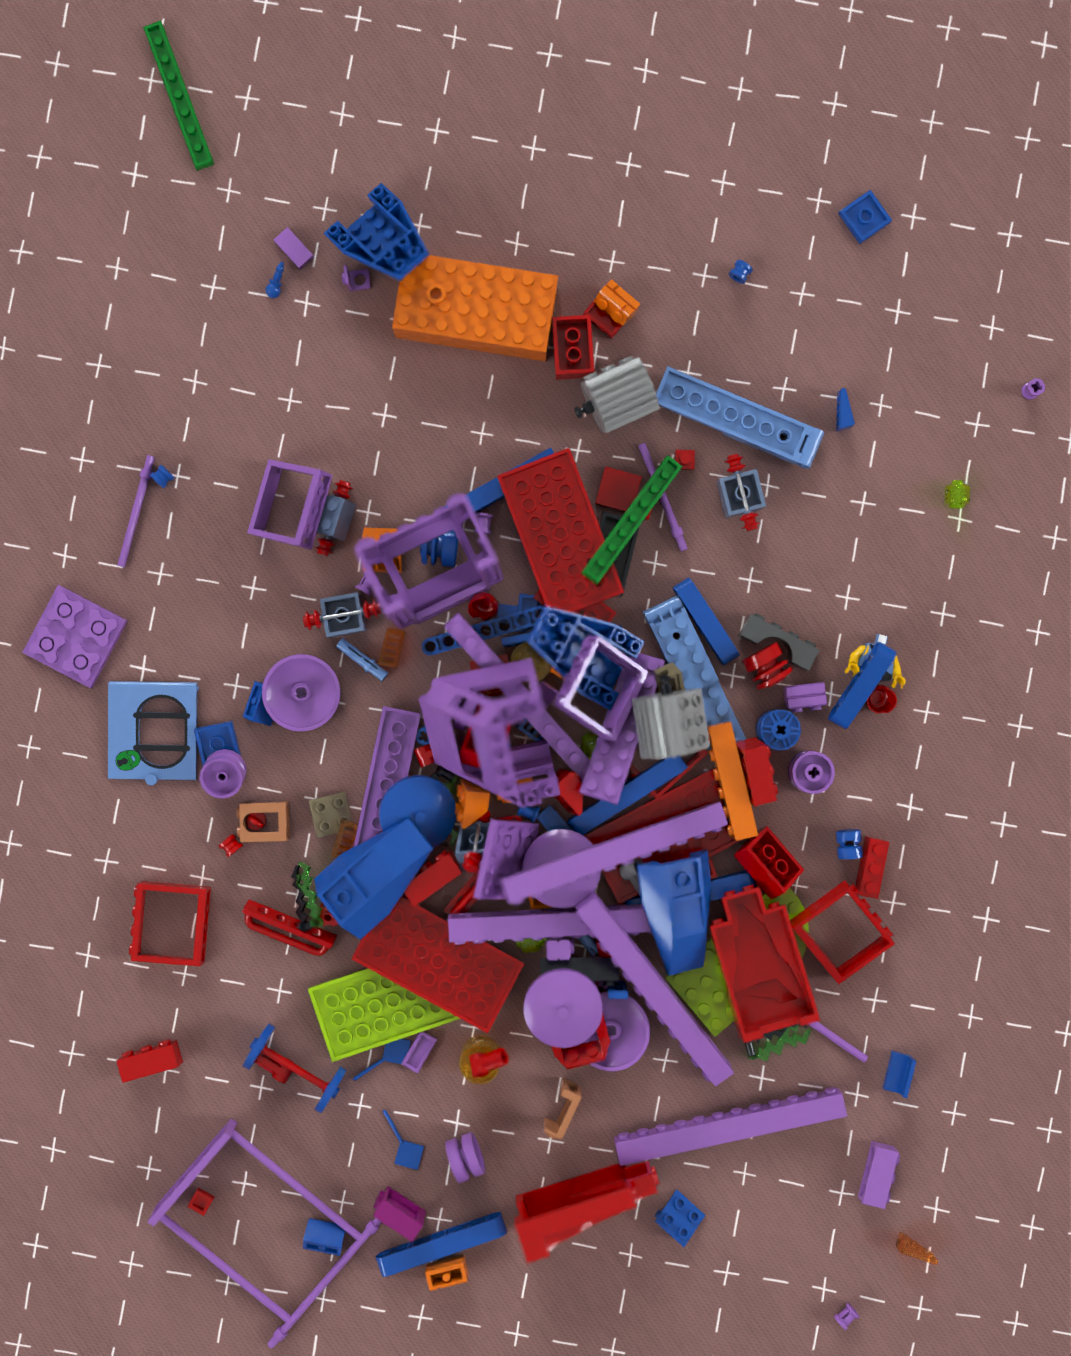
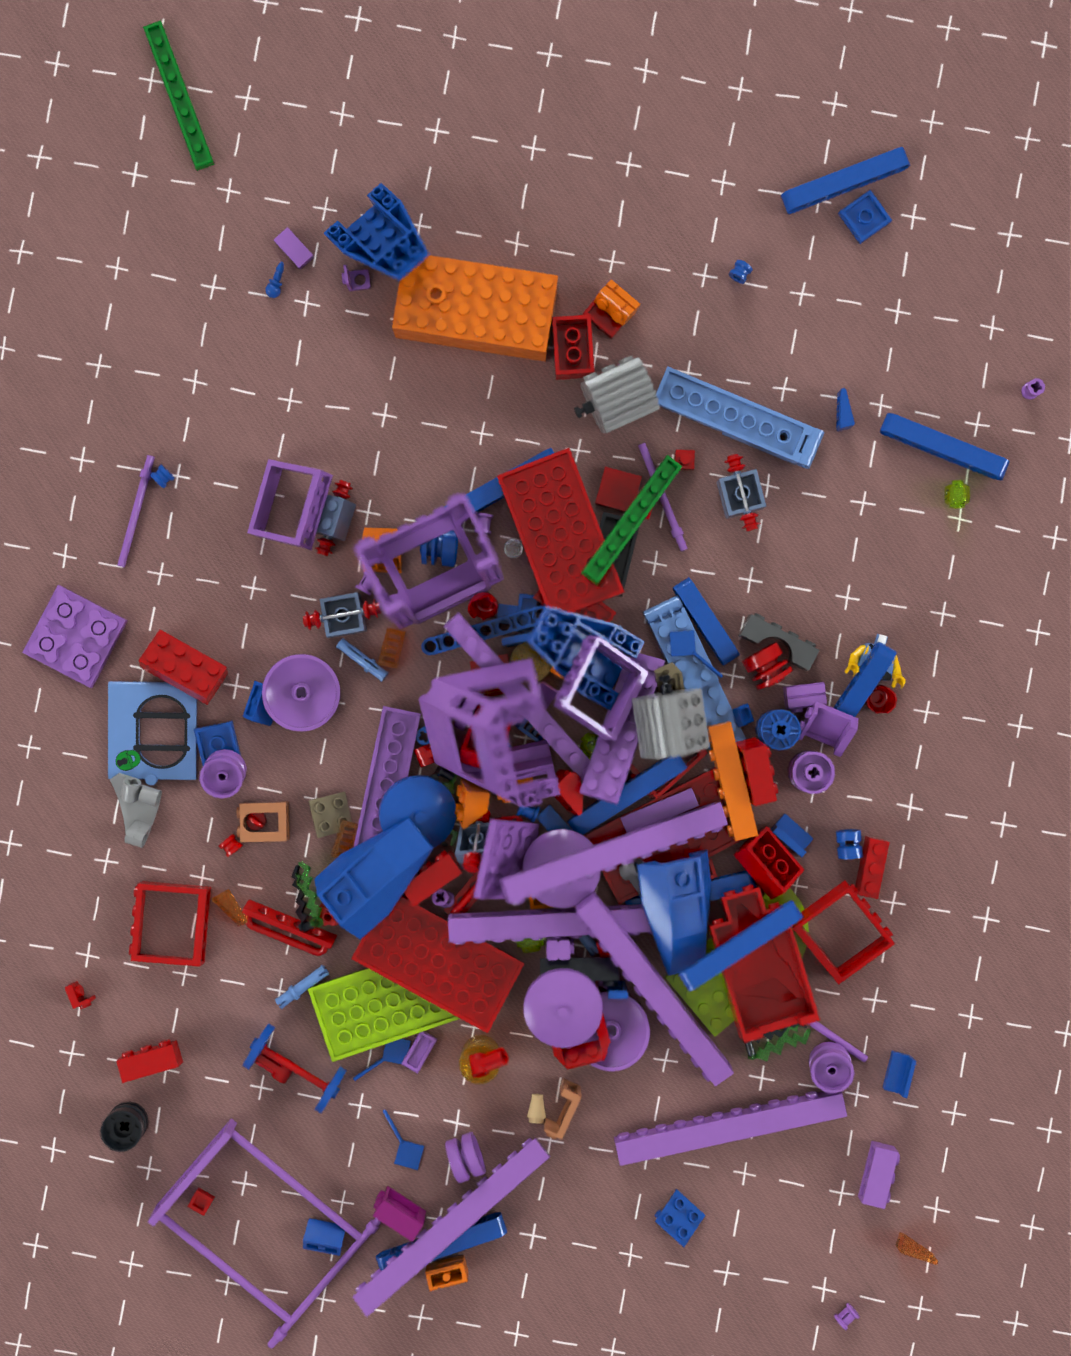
(76, 996): none -> red bracket
(116, 1134): none -> black wheel
(138, 806): none -> light grey panel
(183, 667): none -> red brick
(230, 907): none -> clear orange slope
(295, 991): none -> medium blue pin
(437, 900): none -> medium lavender bush
(452, 1226): none -> medium lavender brick
(515, 551): none -> clear wheel
(536, 1110): none -> tan cone
(578, 1203): red panel -> none
(660, 810): none -> medium lavender tile
(683, 644): none -> blue piece
(740, 945): none -> blue beam
(743, 715): none -> blue tile
(792, 835): none -> blue panel
(829, 726): none -> medium lavender panel
(831, 1067): none -> medium lavender wheel
(845, 180): none -> blue beam
(944, 446): none -> blue beam

